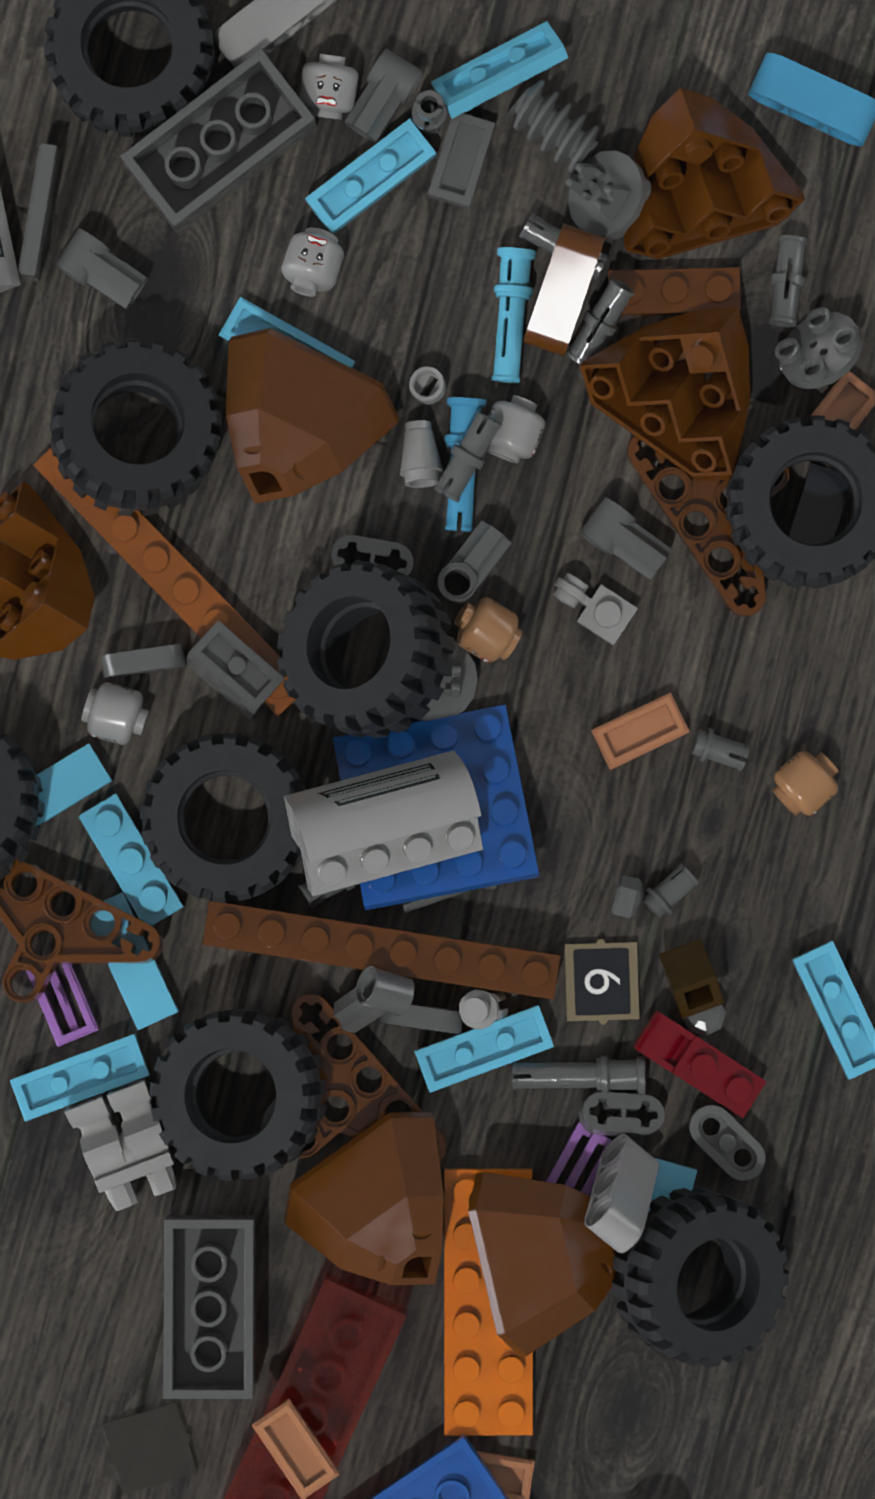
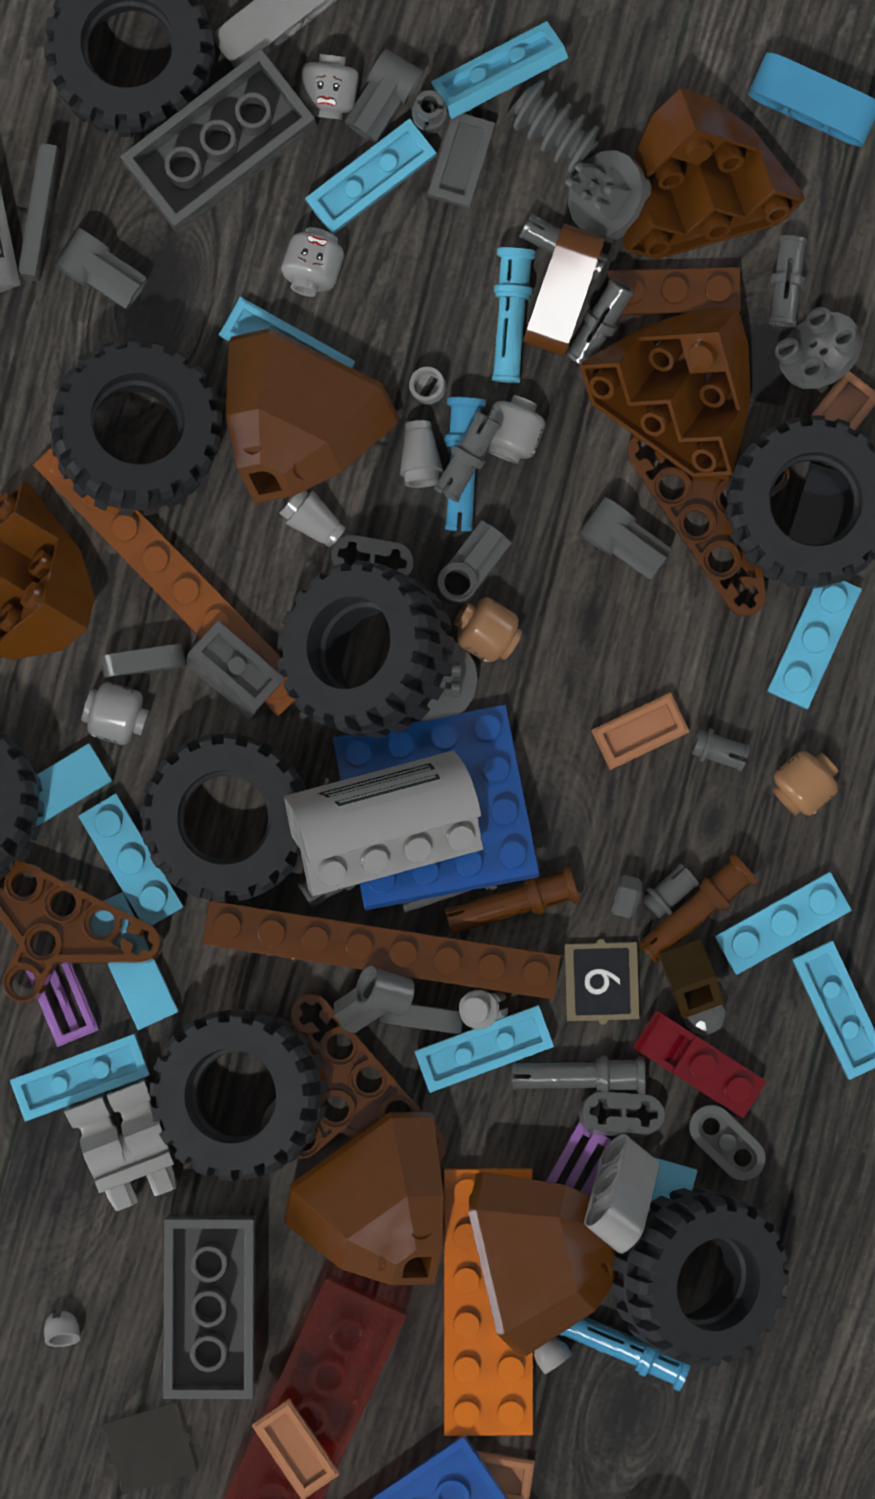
(61, 1330): none -> light grey hinge
(312, 517): none -> light grey cone
(533, 896): none -> reddish brown pin
(552, 1354): none -> light grey hinge
(604, 613): light grey plate -> none
(629, 1349): none -> dark azure pin
(714, 895): none -> reddish brown pin
(782, 923): none -> medium azure plate
(813, 643): none -> medium azure plate

